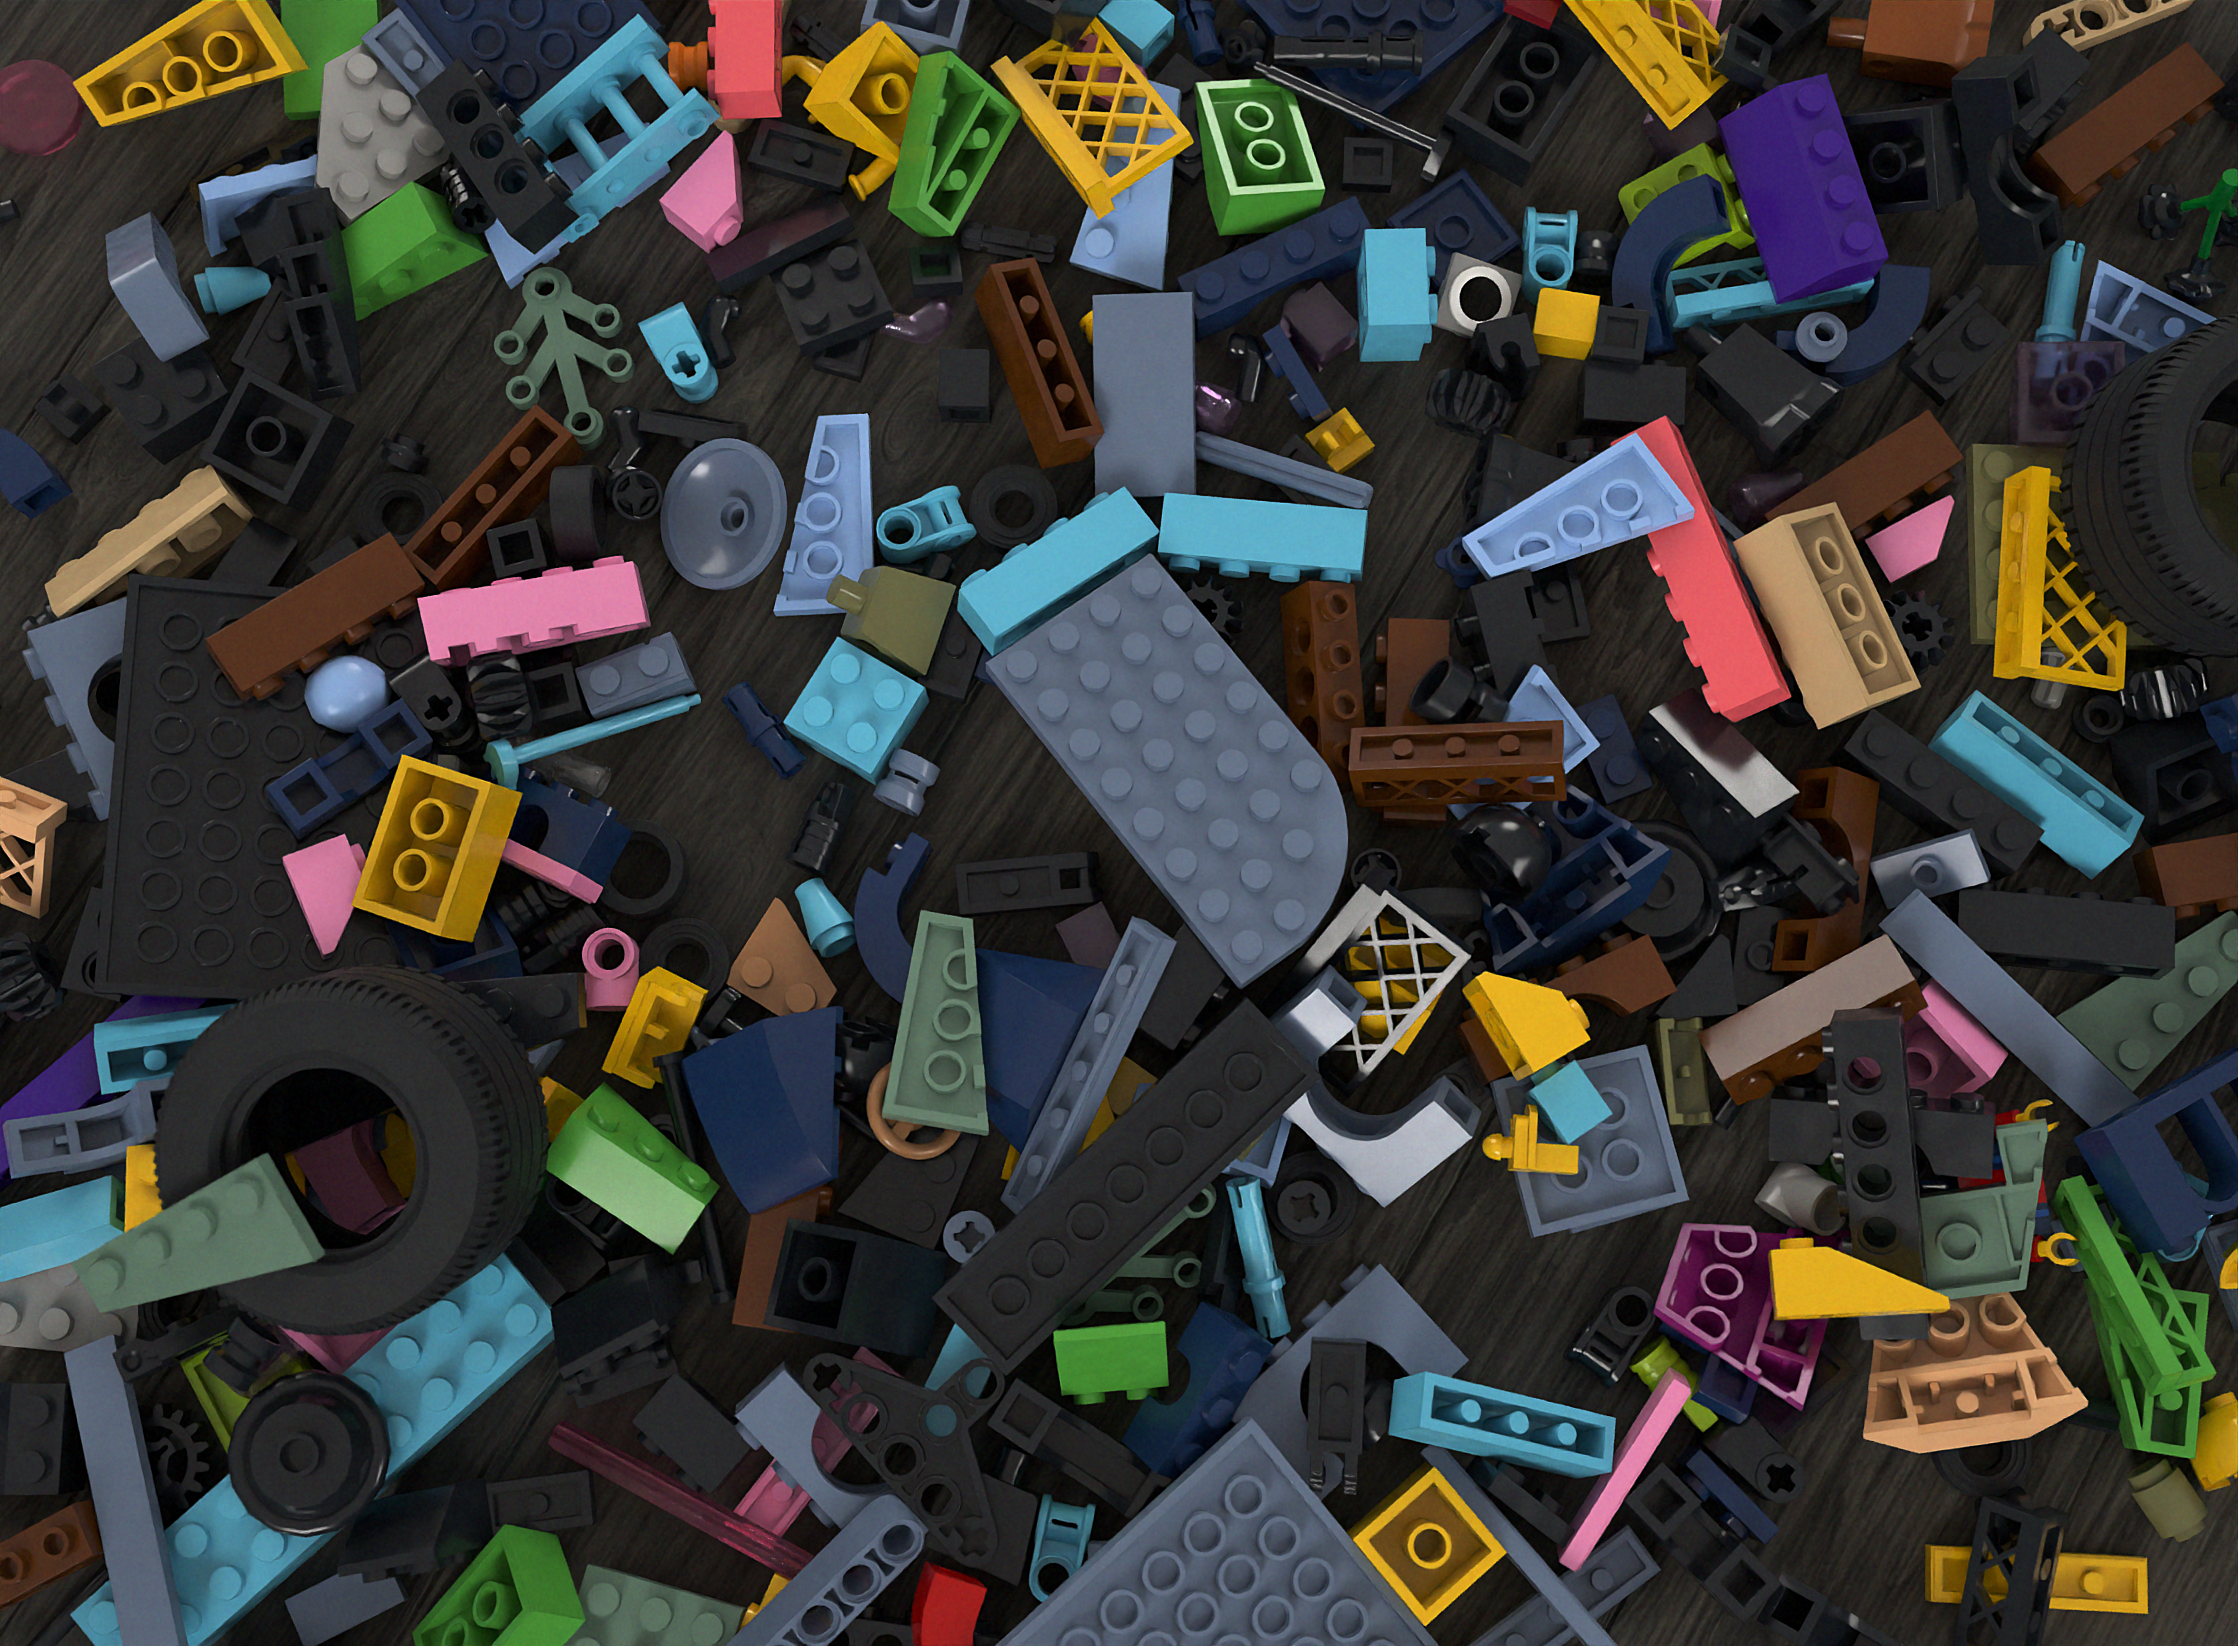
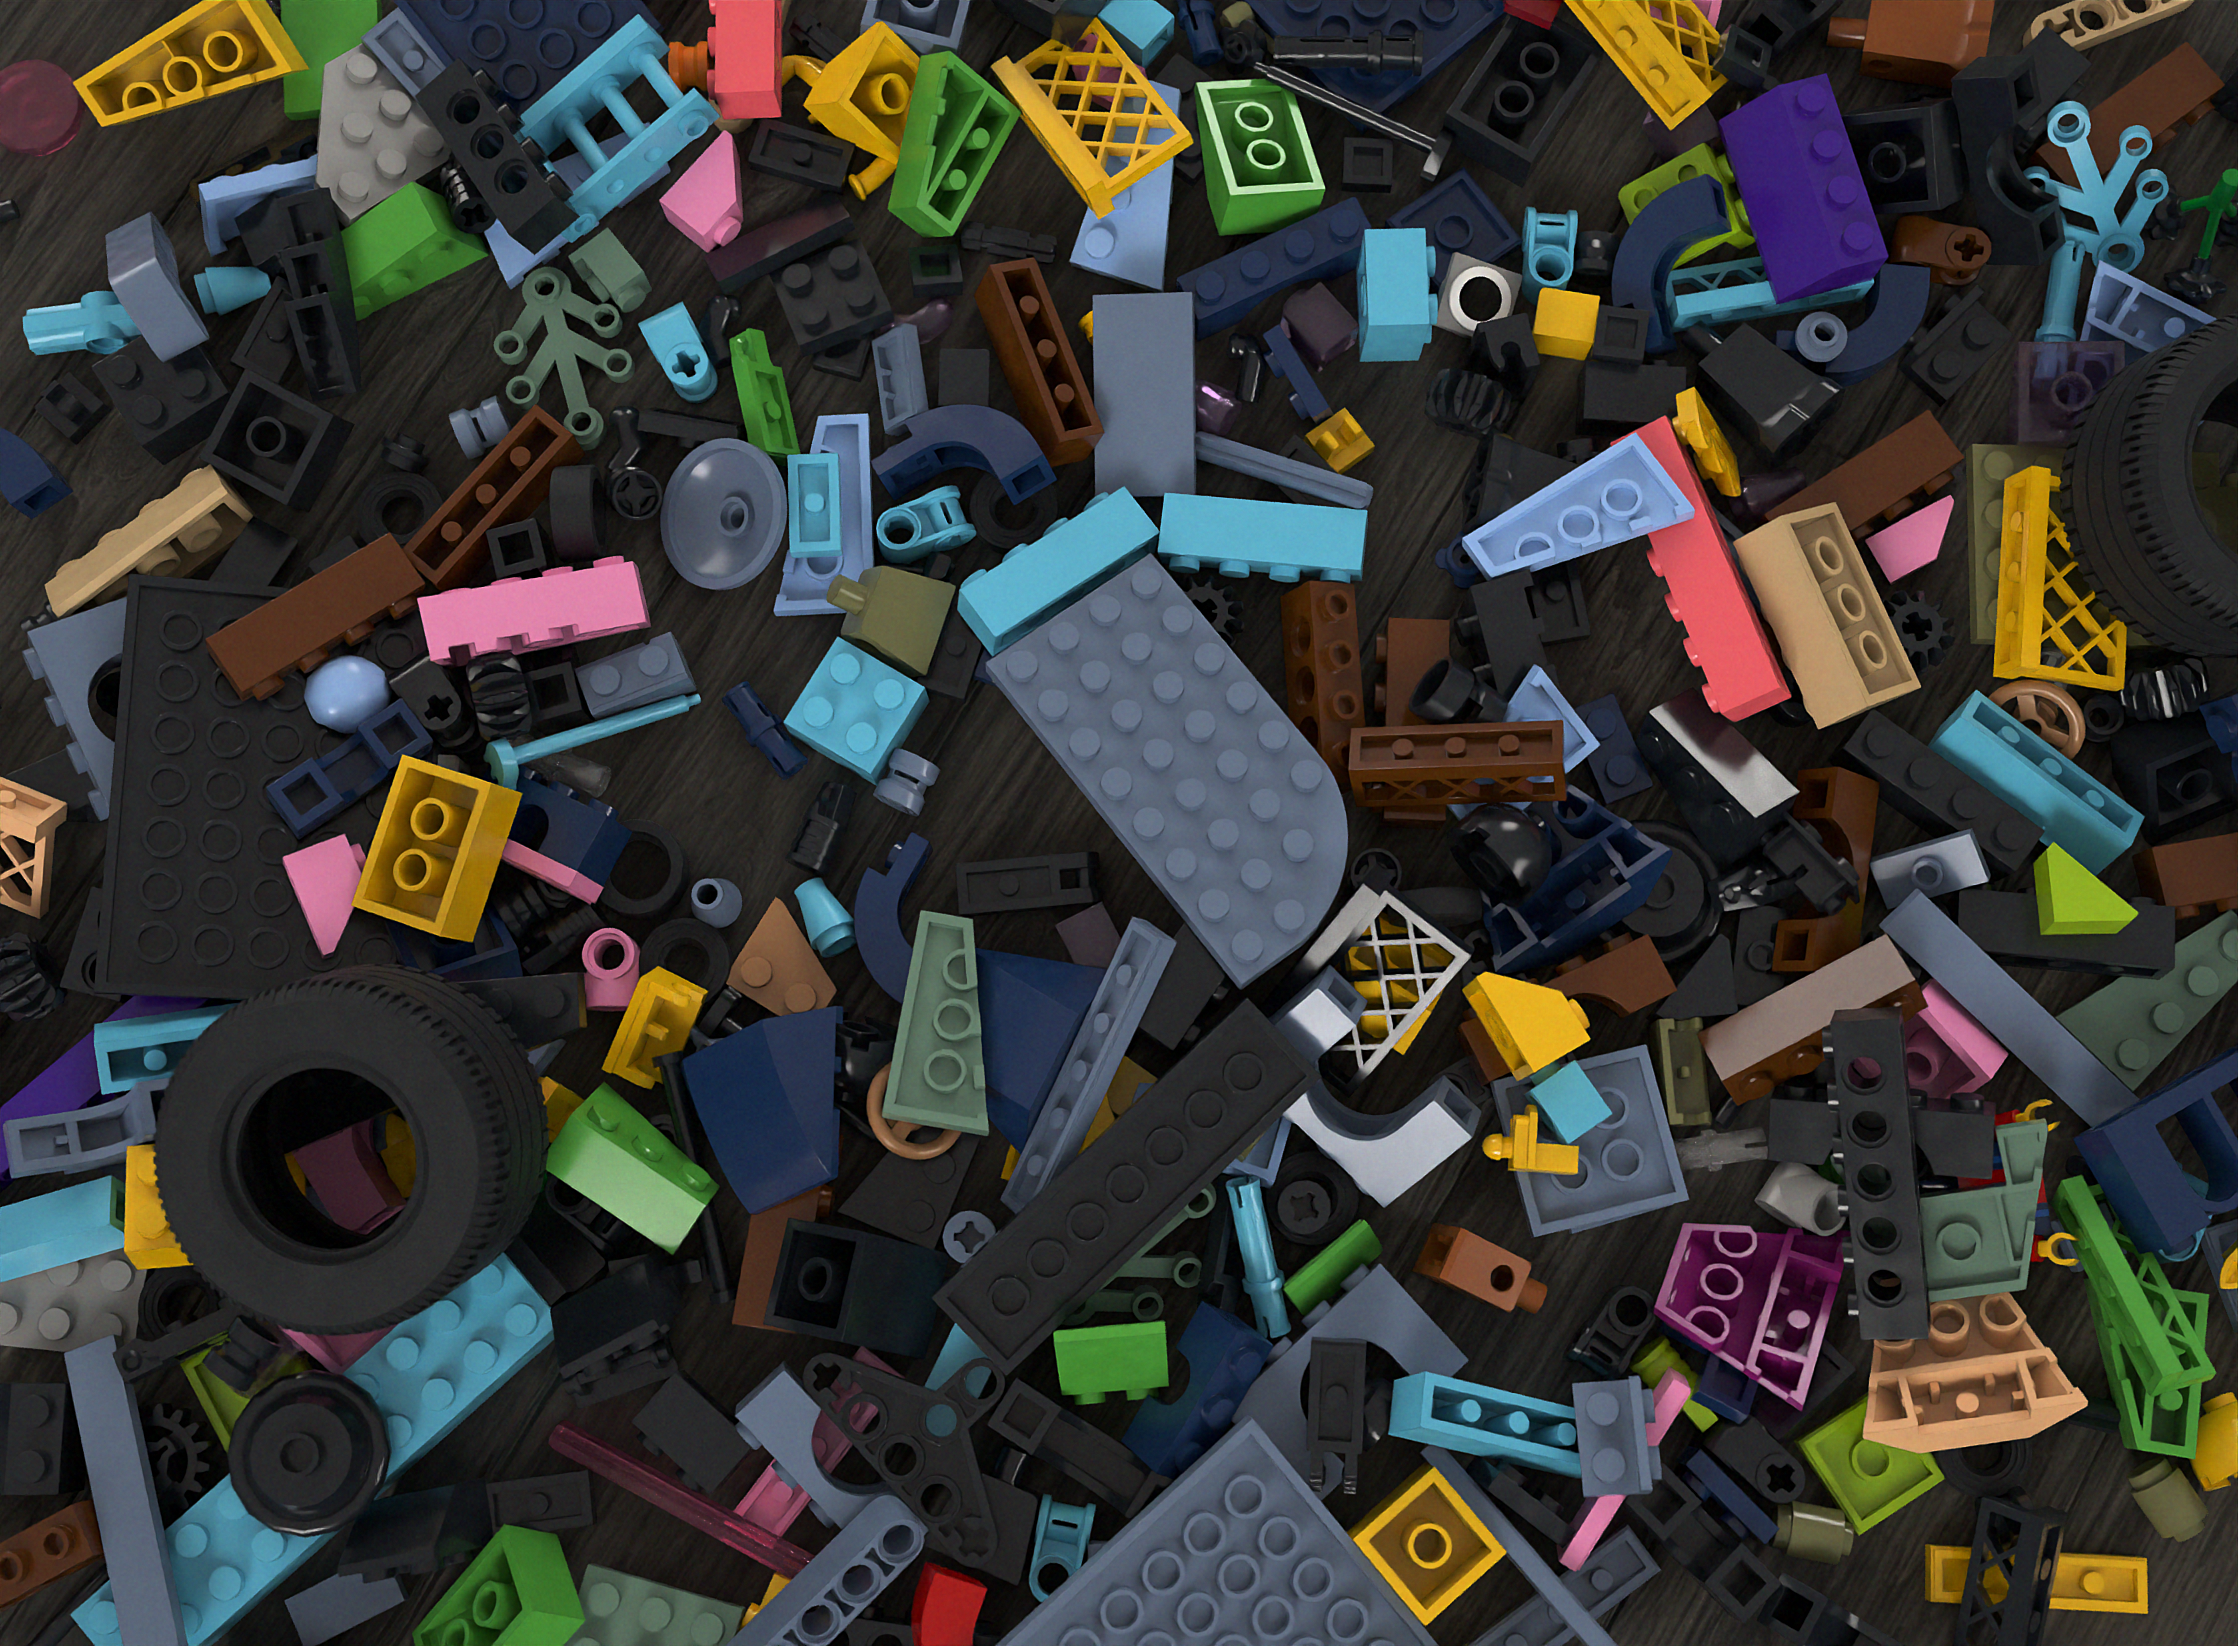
(94, 325): none -> medium azure piece
(212, 1237): sand green wing -> none
(492, 421): none -> sand blue wheel
(611, 272): none -> sand green brick
(725, 907): none -> sand blue cone
(763, 397): none -> bright green hinge
(815, 505): none -> medium azure plate
(899, 377): none -> sand blue plate
(965, 438): none -> dark blue arch
(1237, 13): none -> olive hand
(1327, 1269): none -> bright green slope
(1466, 1263): none -> dark orange torso
(1614, 1437): none -> sand blue bracket
(1712, 451): none -> yellow plate
(1715, 1149): none -> clear pin
(1811, 1532): none -> olive brick
(1830, 1284): yellow slope -> none
(1861, 1474): none -> lime tile
(1940, 247): none -> reddish brown piece
(2037, 702): none -> medium nougat piece
(2074, 899): none -> lime slope
(2100, 197): none -> medium azure plant

